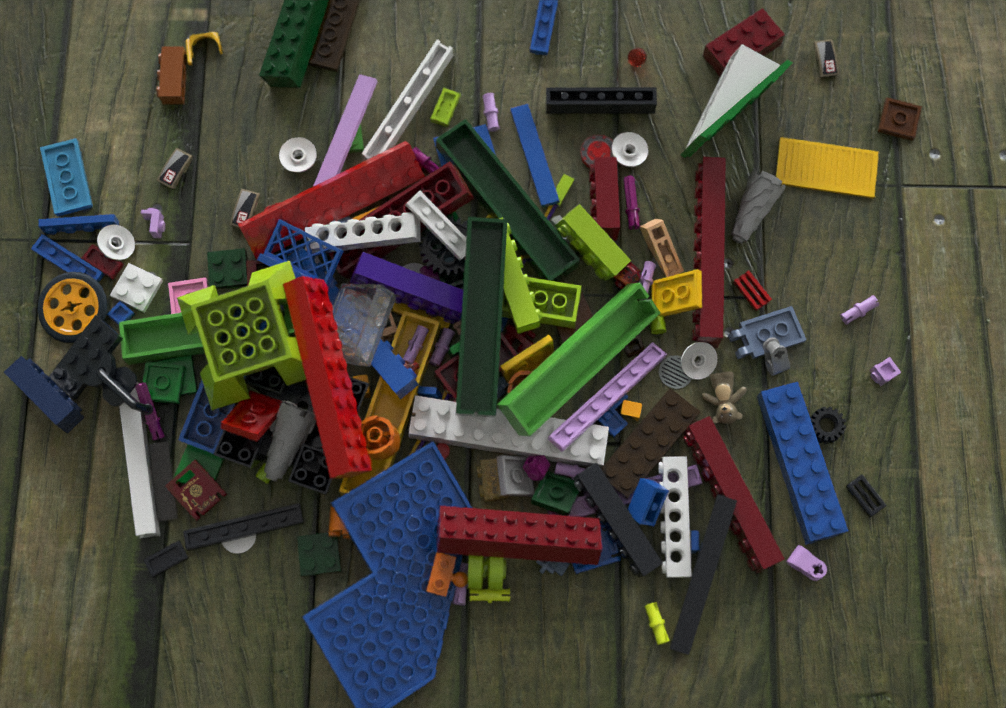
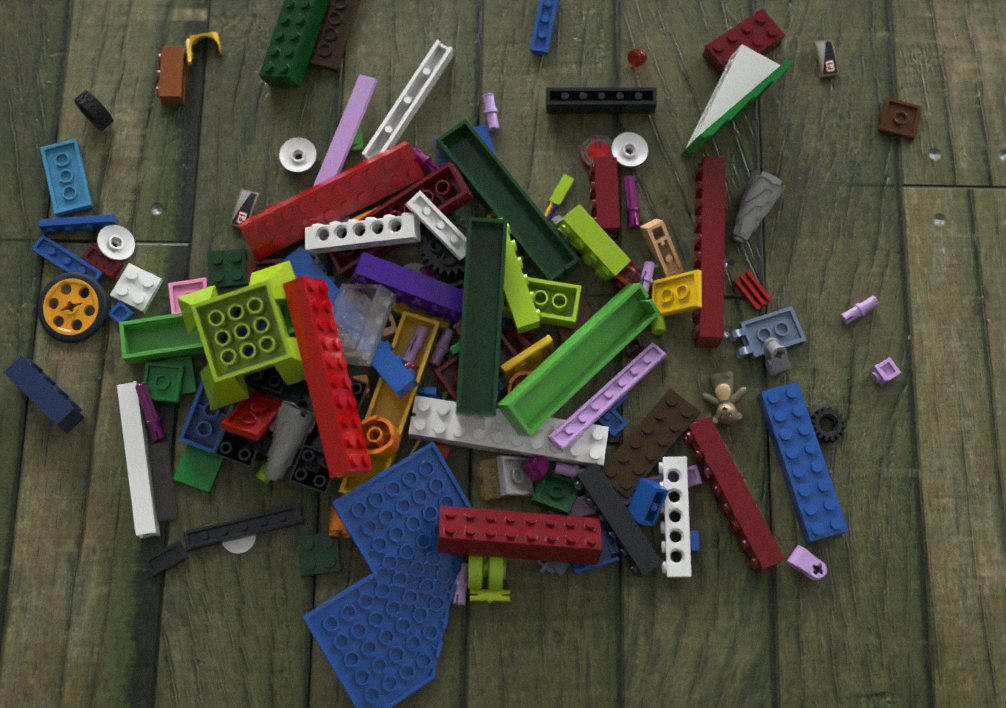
(93, 110): none -> black tyre
(93, 364): black plate -> none
(157, 224): lavender bracket -> none
(174, 167): slope -> none
(198, 492): dark red container -> none
(271, 259): blue fence -> none
(442, 575): orange plate -> none
(445, 107): lime plate -> none
(534, 156): blue tile -> none
(631, 409): light orange slope -> none
(657, 623): neon yellow pin -> none
(672, 373): light grey sticker -> none
(703, 574): black tile -> none
(704, 365): white dish -> none
(827, 167): yellow window -> none
(859, 499): black tile -> none

